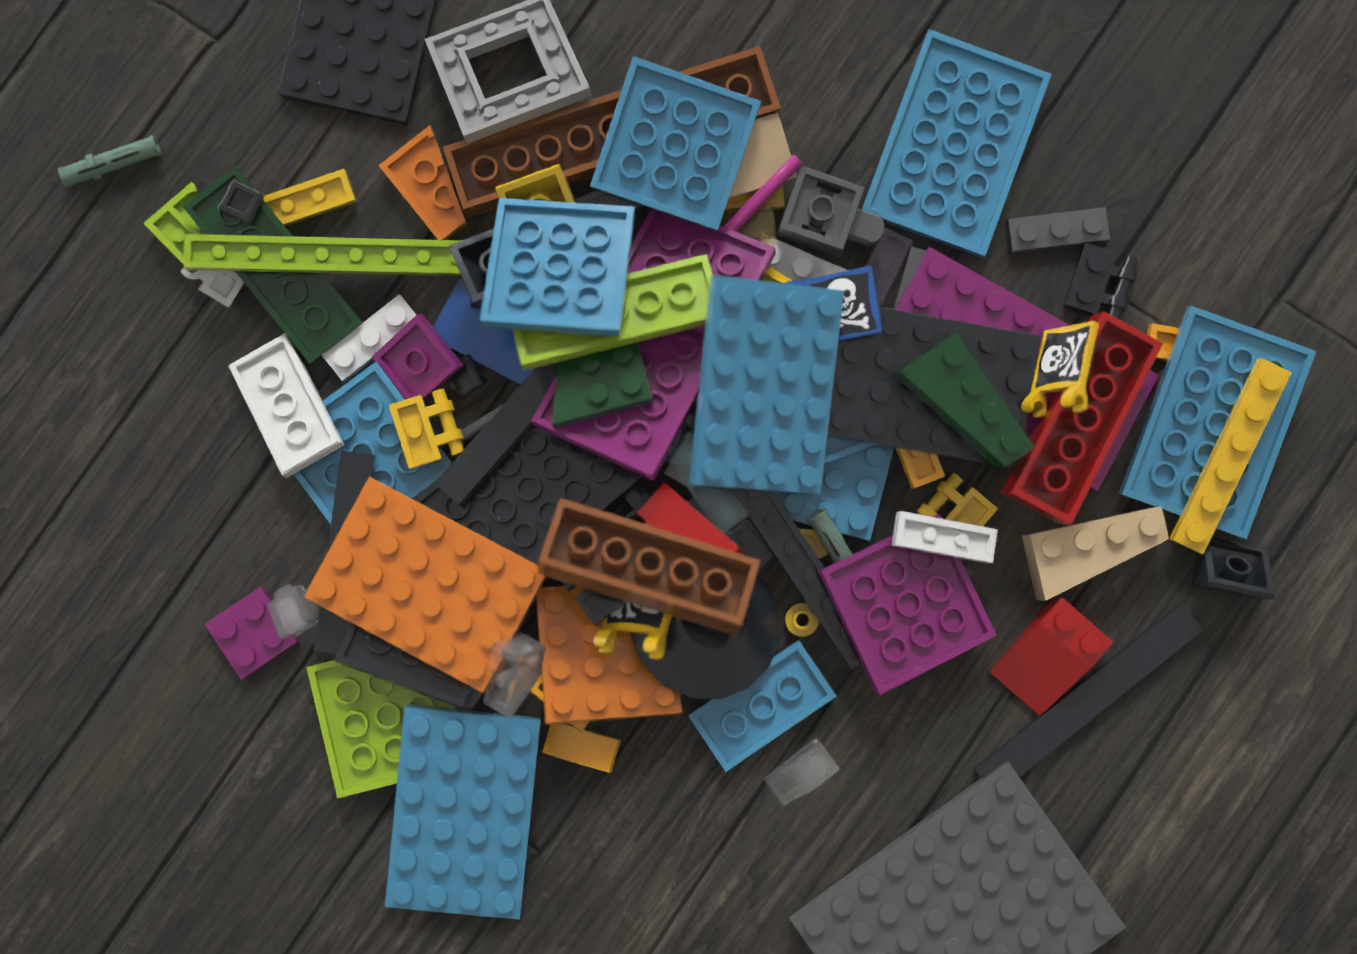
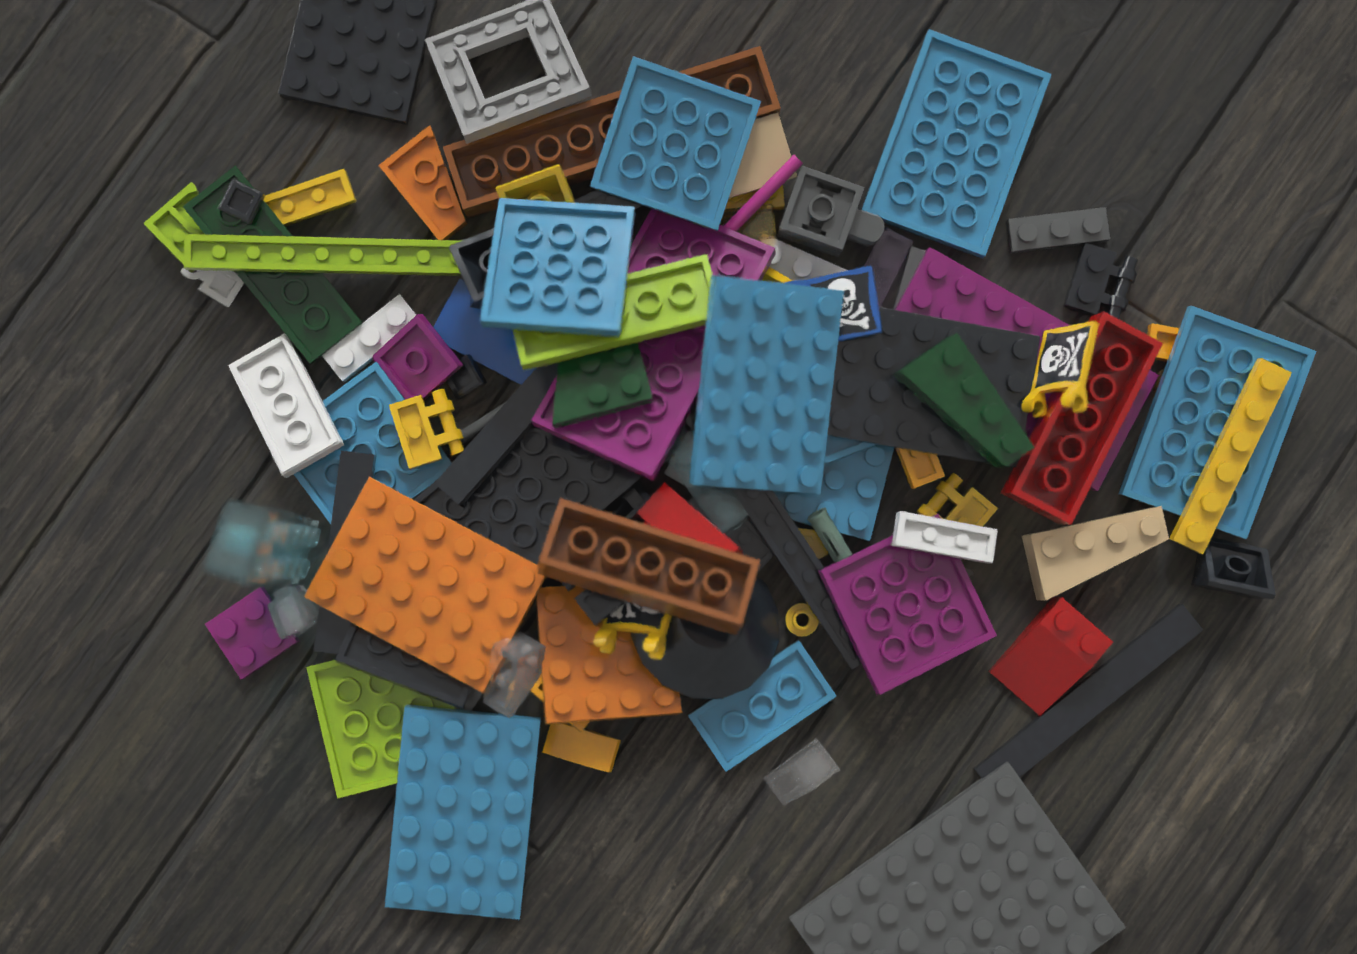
(72, 173): sand green pin -> none
(262, 545): none -> clear light blue brick

